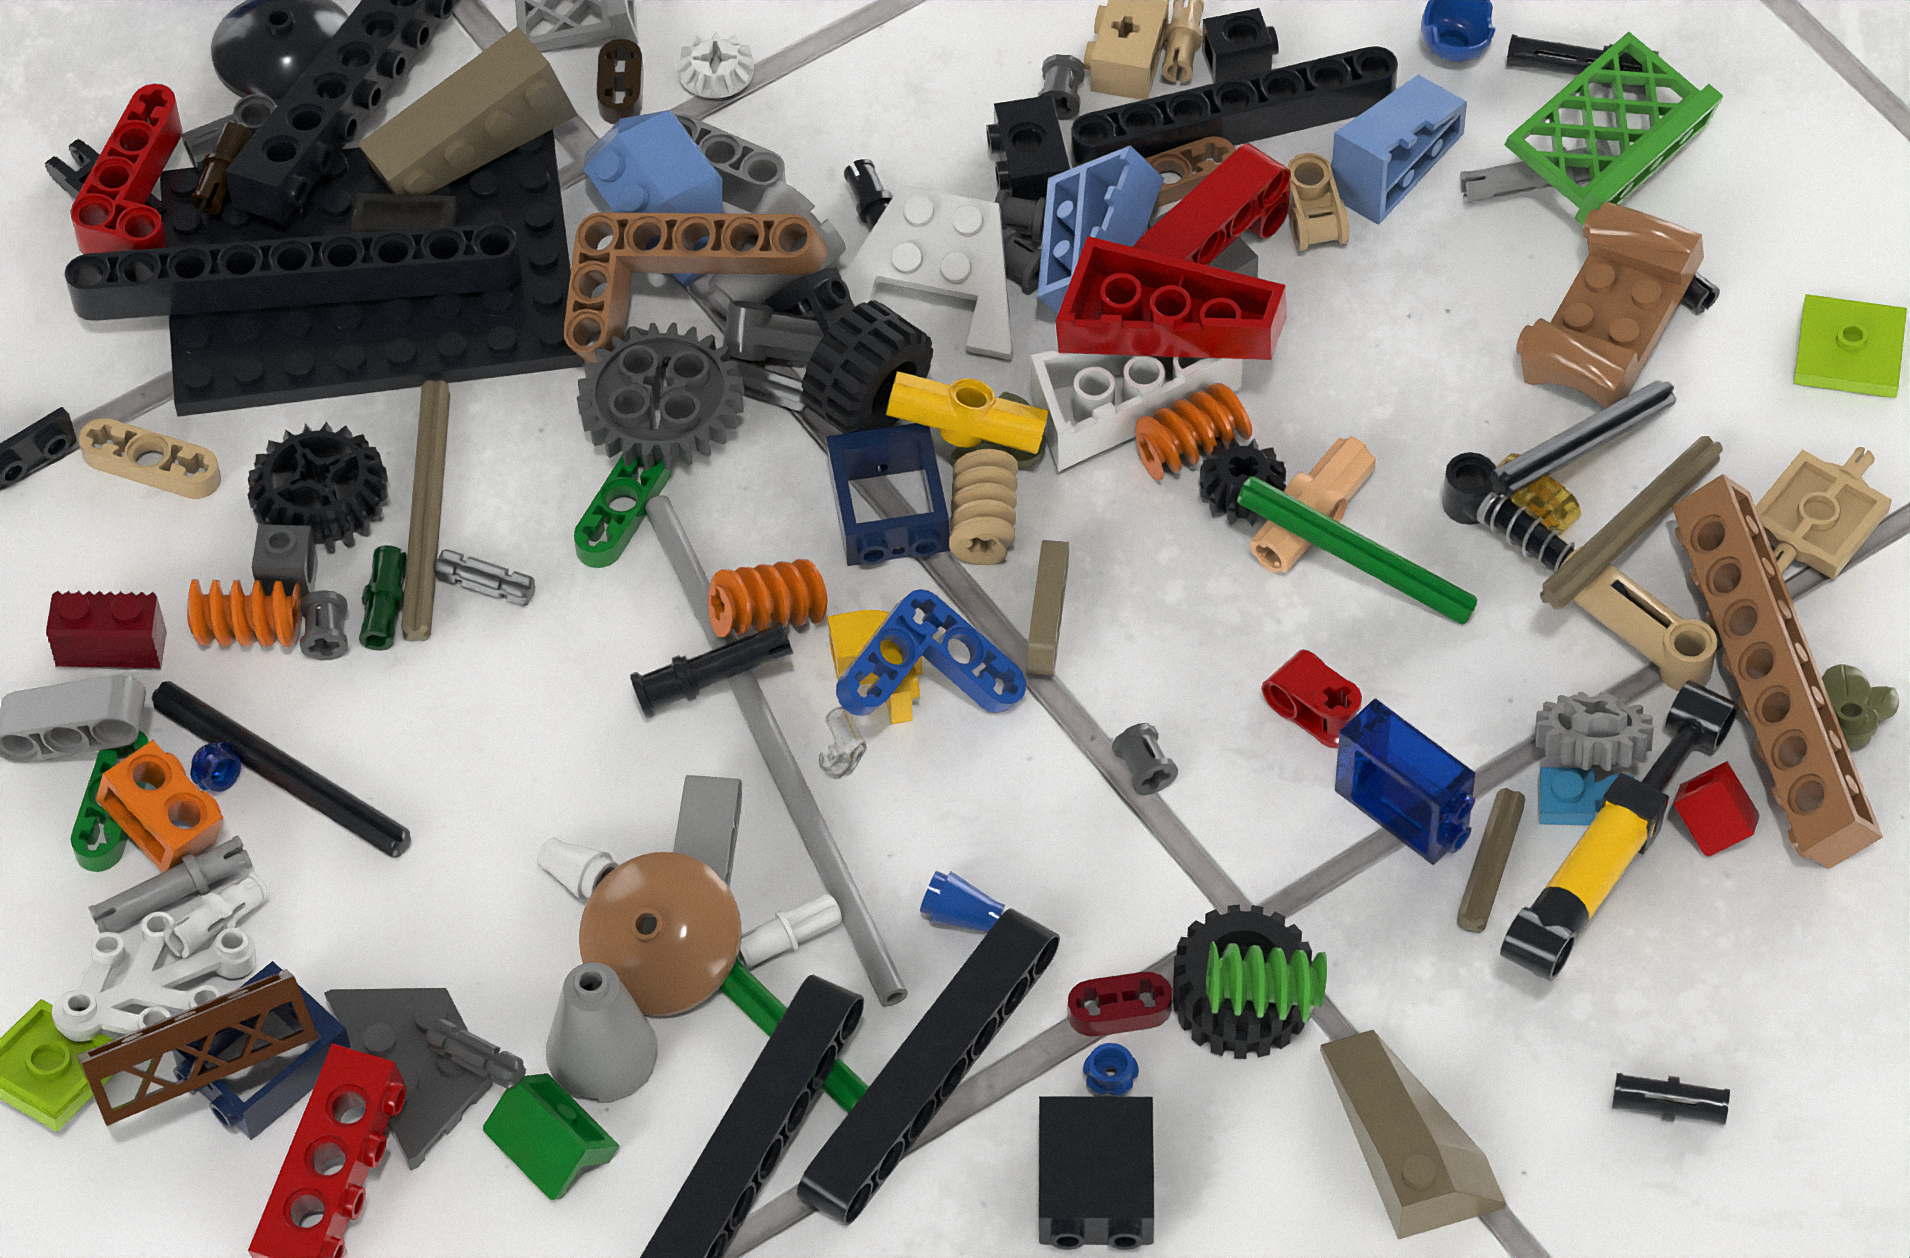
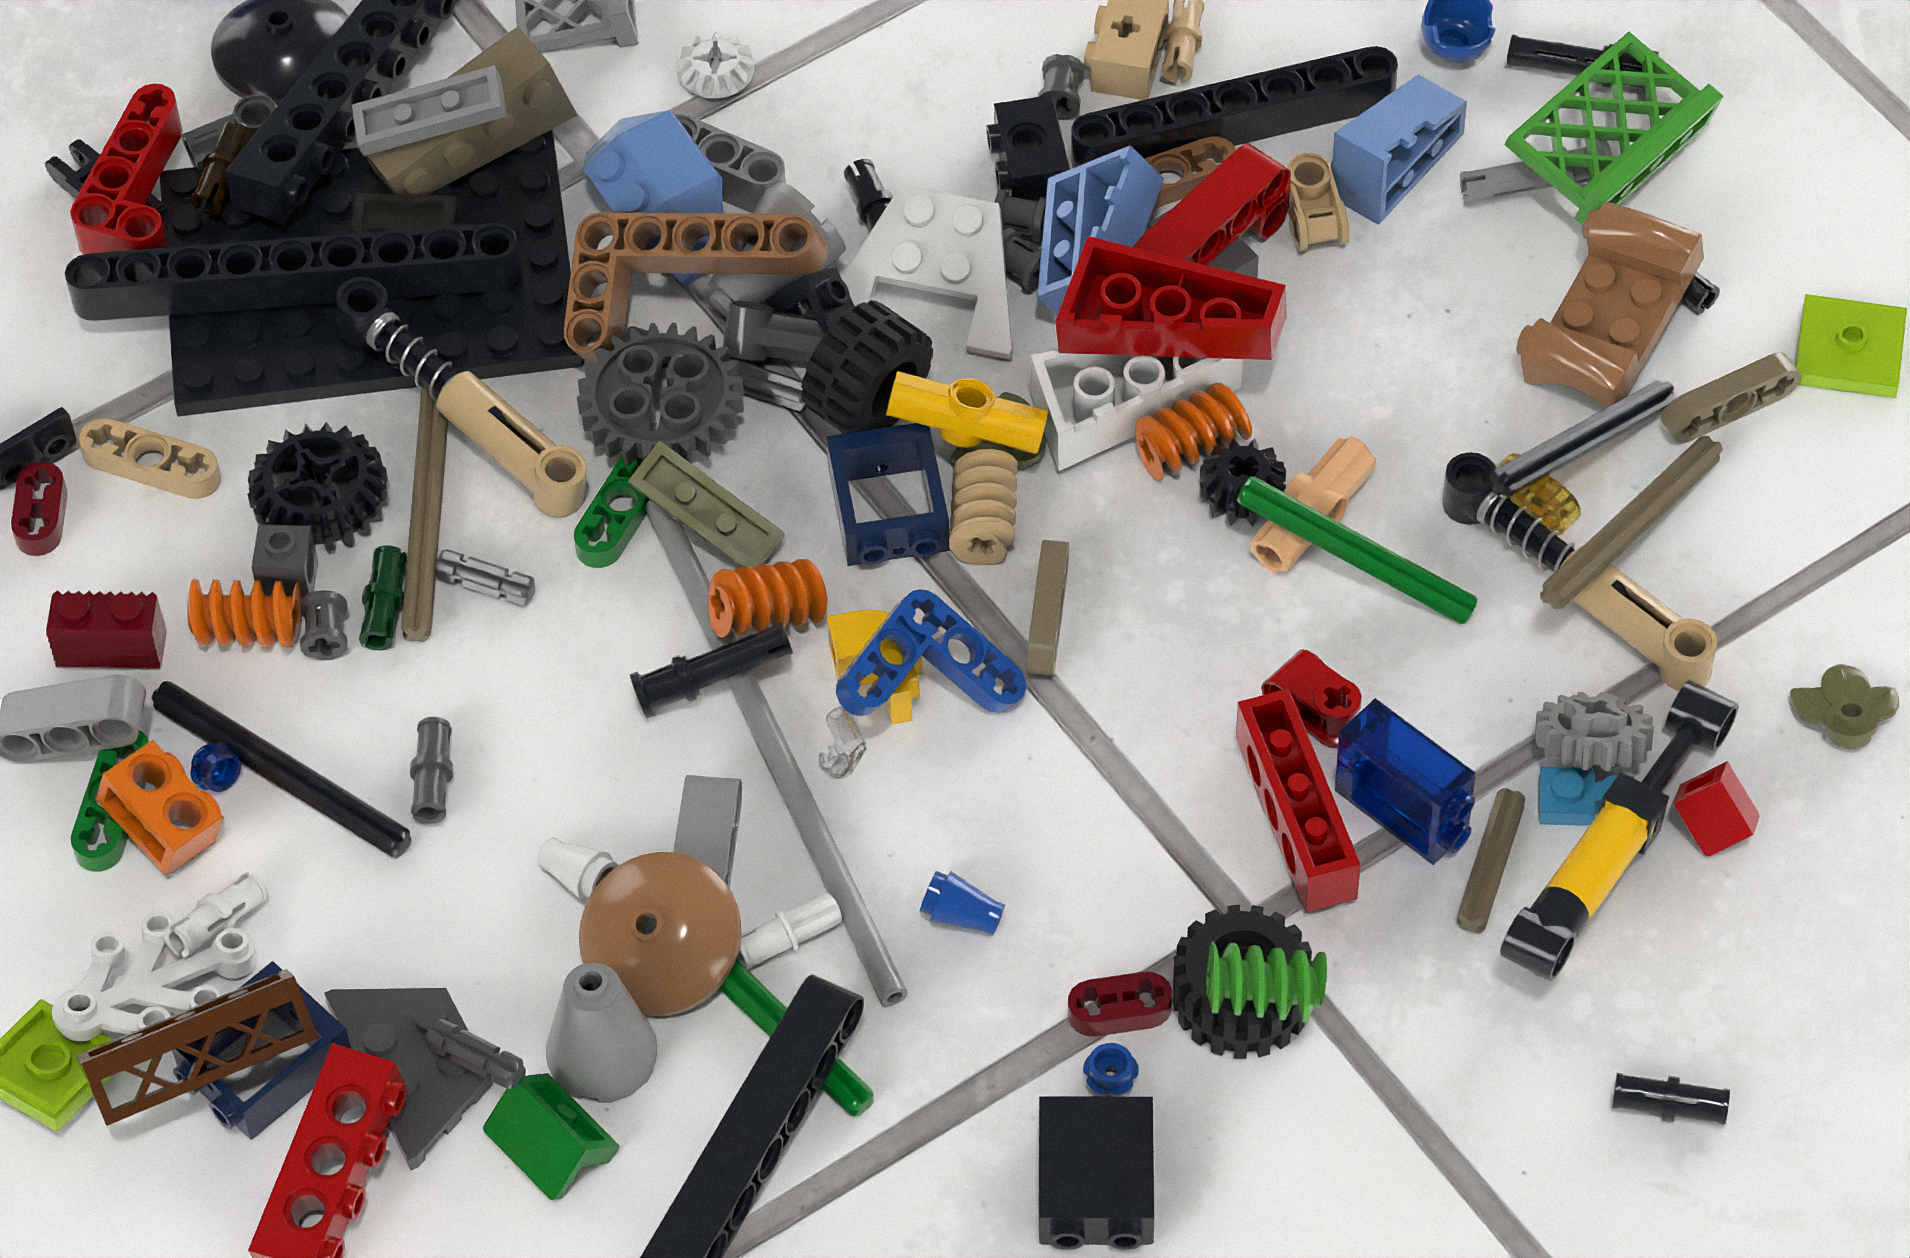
(28, 508): none -> dark red beam
(179, 882): light grey pin -> none
(429, 110): none -> light grey plate
(431, 770): none -> dark grey pin
(465, 400): none -> piece
(611, 81): dark brown beam -> none
(706, 507): none -> olive plate
(928, 1067): black beam -> none
(1145, 759): dark grey bush -> none
(1238, 45): black brick -> none
(1297, 800): none -> red brick
(1413, 1147): dark tan wedge -> none
(1730, 397): none -> dark tan beam
(1764, 634): medium nougat brick -> none
(1821, 511): tan plate -> none

